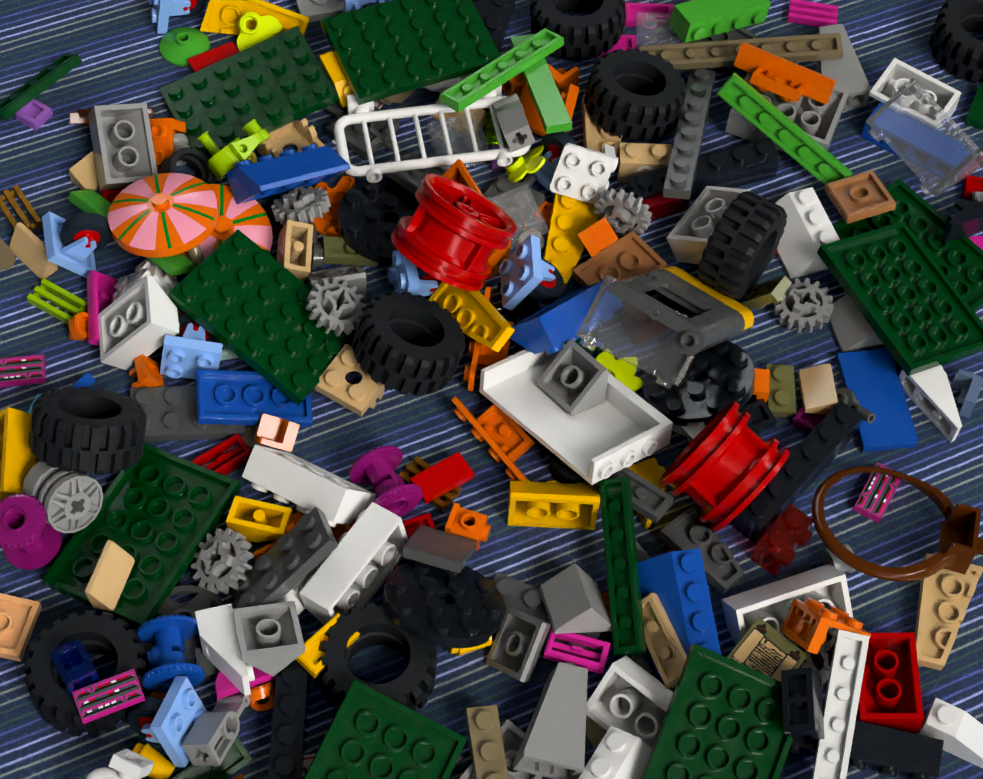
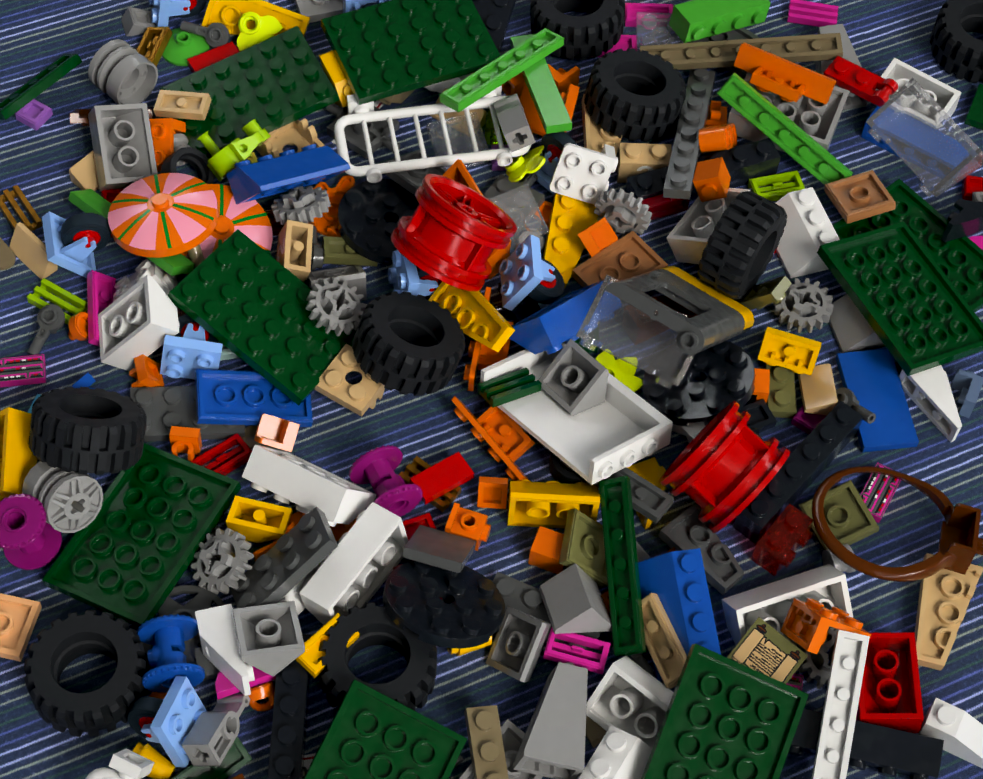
(50, 320): none -> dark grey plate
(71, 655): clear blue brick -> none
(108, 696): tile -> none
(109, 577): tan slope -> none
(122, 73): none -> light grey wheel
(136, 21): none -> light grey slope
(157, 45): none -> pearl gold tile
(182, 105): none -> tan plate
(186, 441): none -> orange tile
(215, 34): none -> dark grey plate
(492, 492): none -> orange tile
(509, 387): none -> dark green tile
(547, 550): none -> orange brick
(584, 546): none -> olive tile
(711, 179): none -> orange brick
(717, 114): none -> orange tile
(717, 137): none -> orange beam
(778, 189): none -> lime tile
(789, 351): none -> yellow bracket
(802, 703): black hinge -> none
(844, 514): none -> olive tile
(861, 81): none -> red plate

